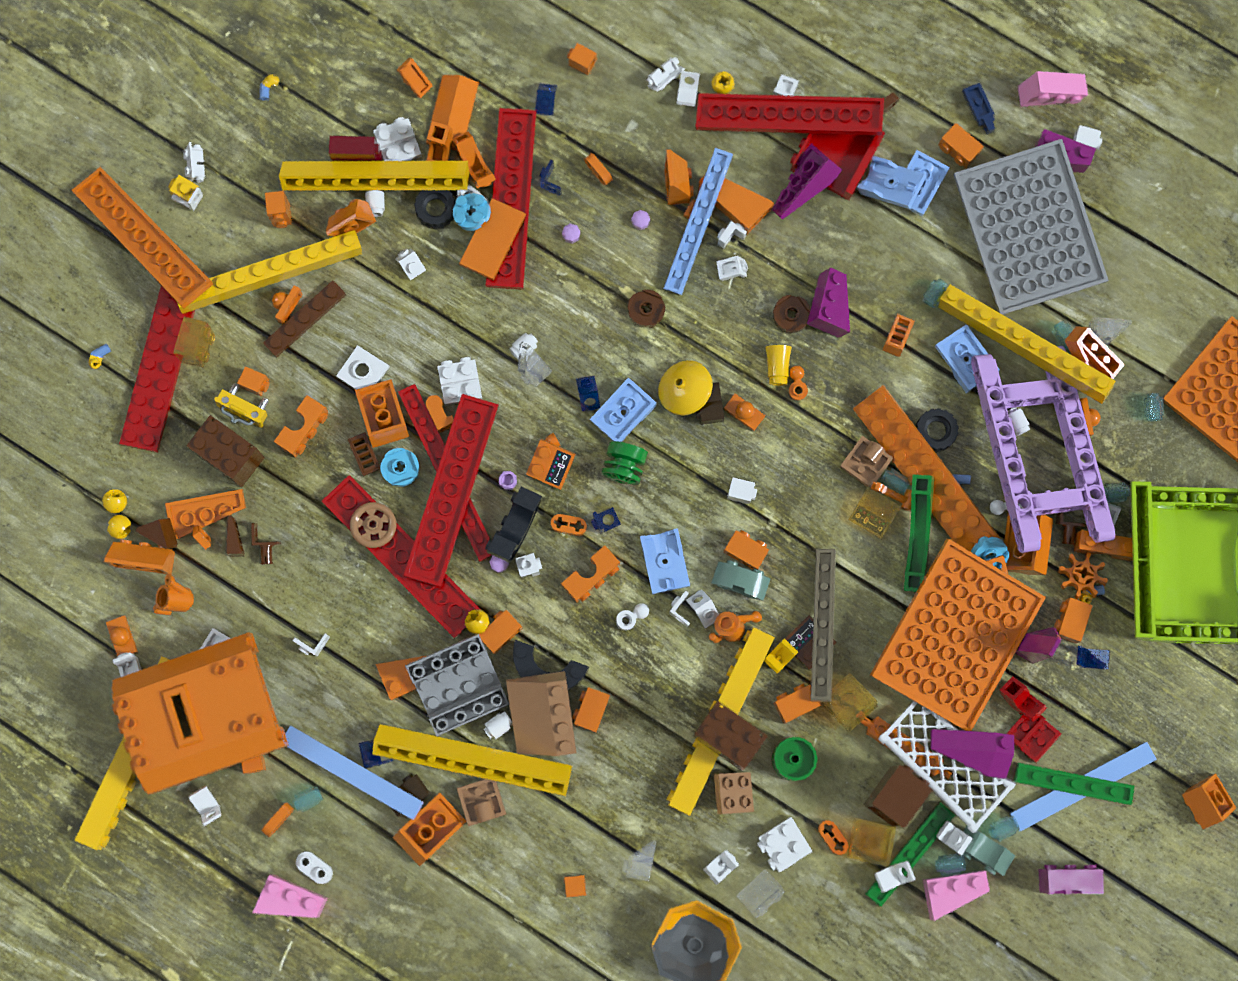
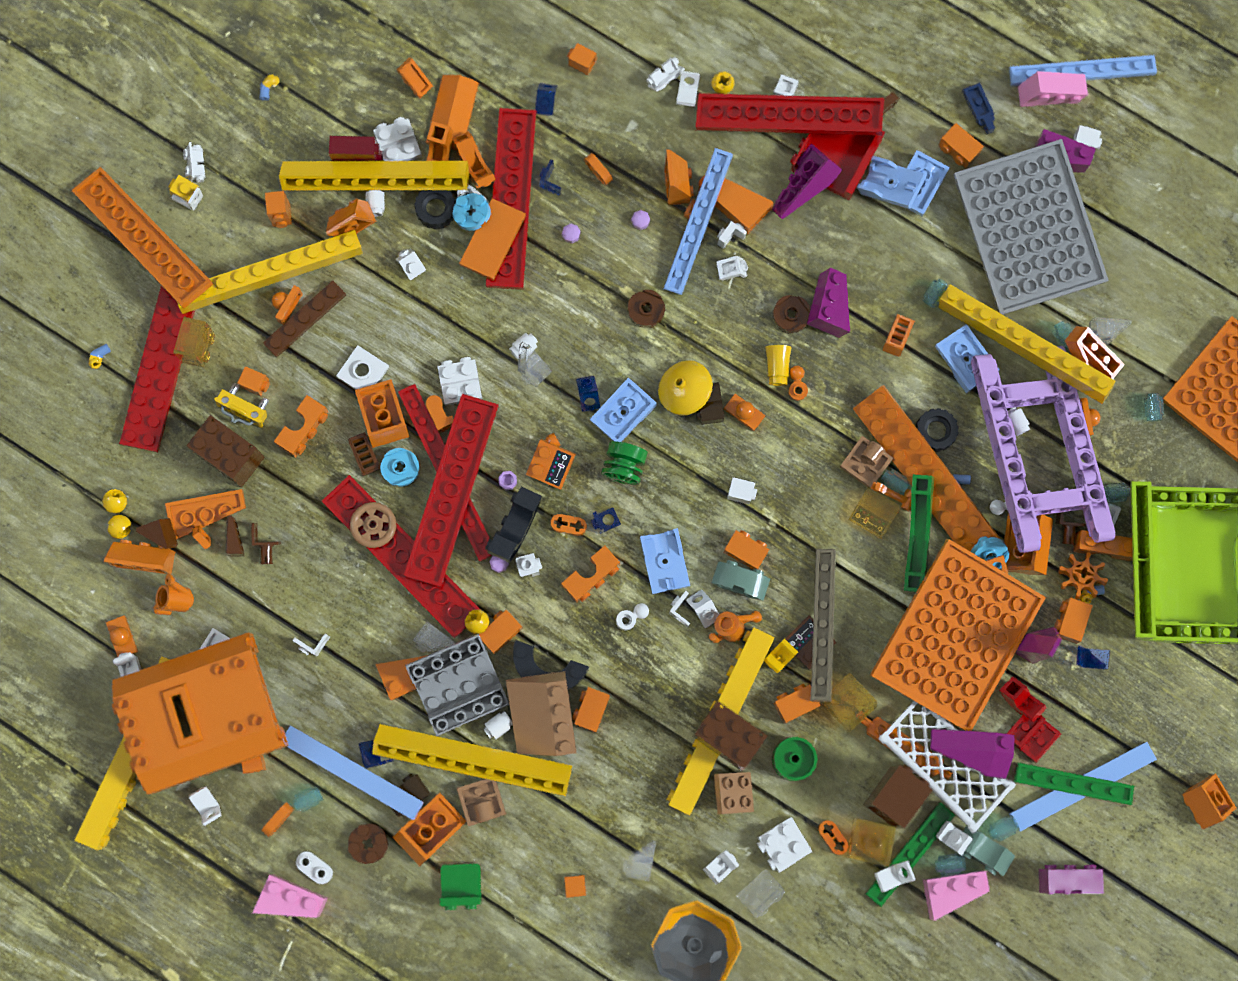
(356, 845): none -> reddish brown plate
(431, 639): none -> clear slope
(460, 886): none -> green bracket
(1091, 68): none -> light blue tile

